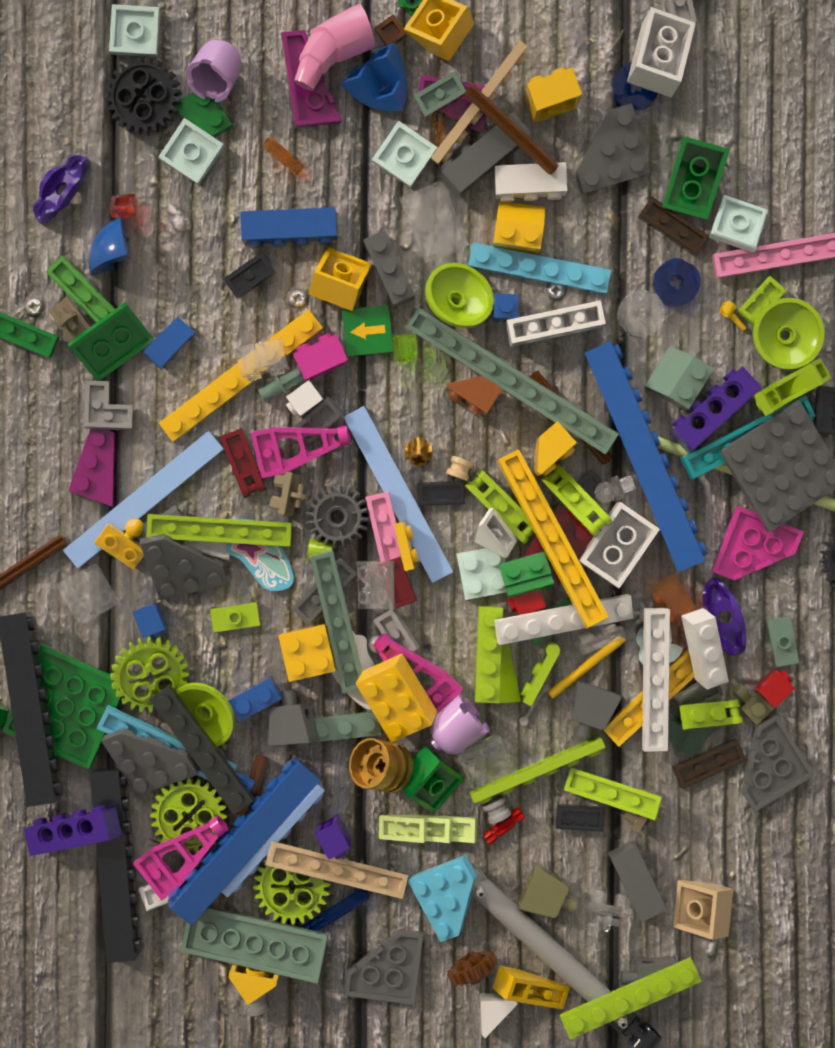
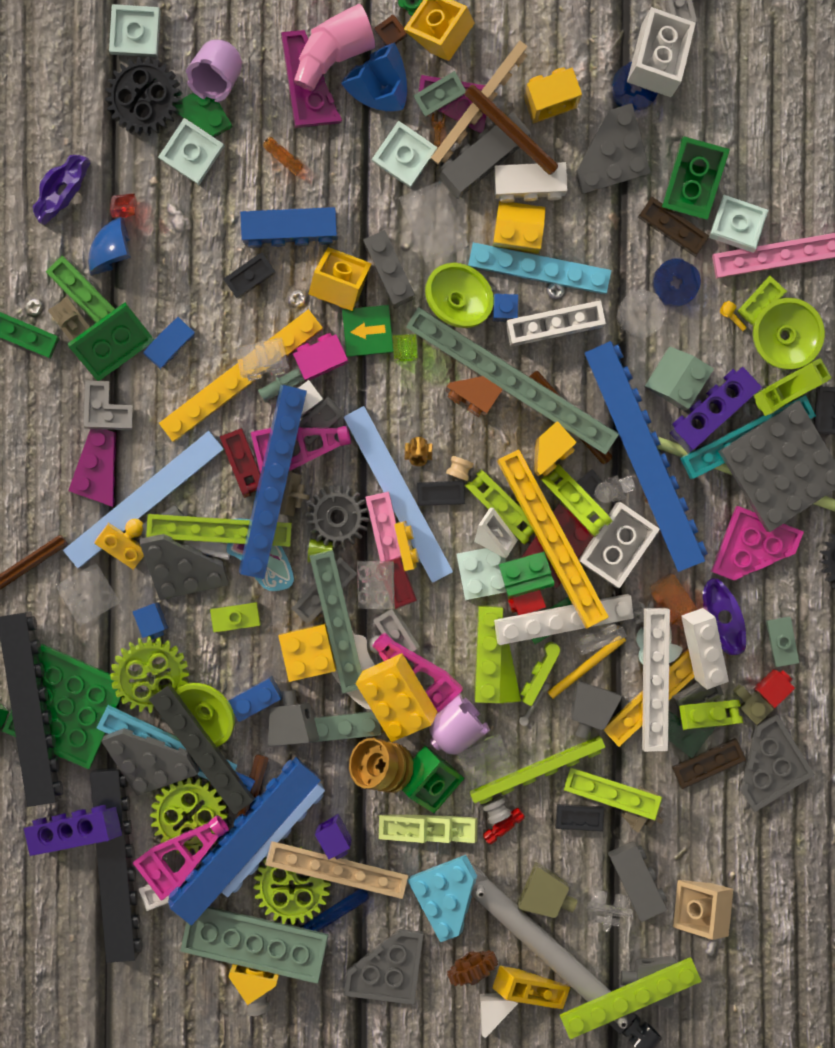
(272, 481): none -> blue brick

